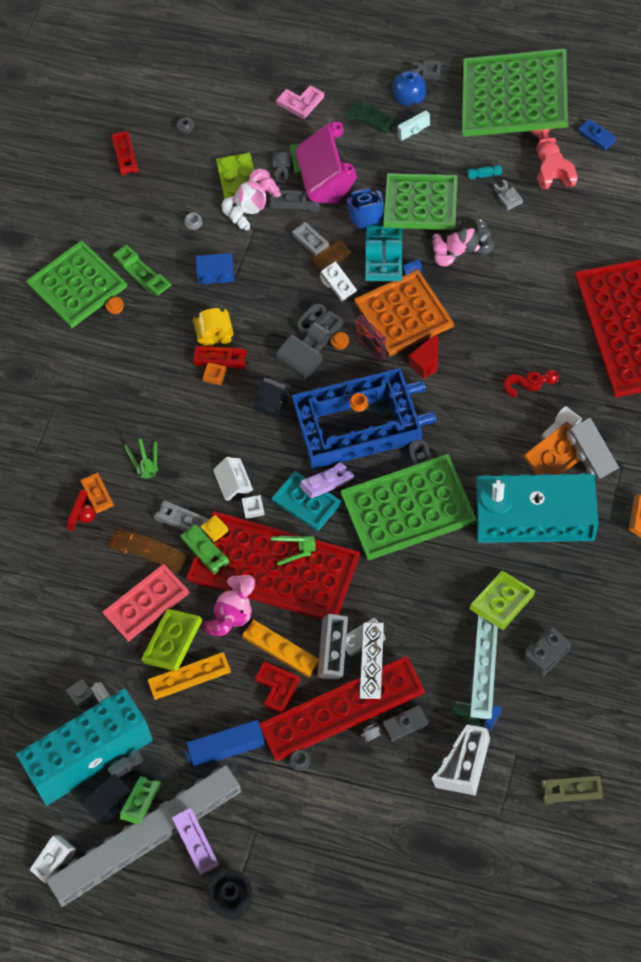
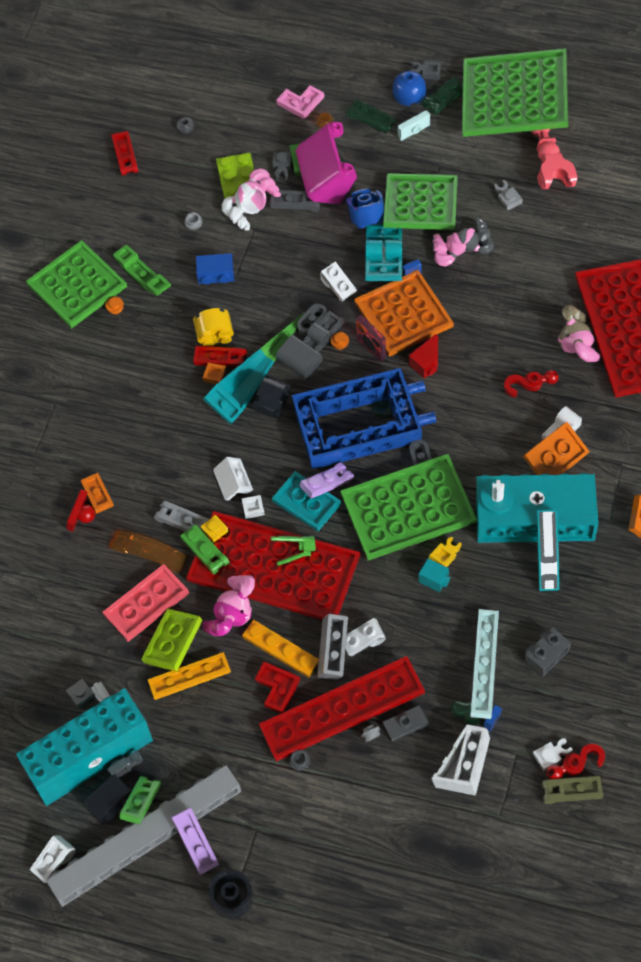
(146, 468): bright green plant -> none
(225, 744): blue brick -> none
(237, 388): none -> teal plate
(310, 239): light grey plate -> none
(323, 119): none -> clear orange plate
(334, 253): clear orange tile -> none
(358, 402): orange plate -> none
(371, 661): white sticker -> none
(434, 575): none -> teal brick
(444, 95): none -> clear green plate
(445, 554): none -> yellow plate
(484, 172): teal axle -> none
(502, 600): lime plate -> none
(548, 550): none -> slope
(550, 755): none -> white plate
(575, 763): none -> red piece
(579, 334): none -> hair
(591, 449): light grey brick -> none
(597, 134): blue plate -> none

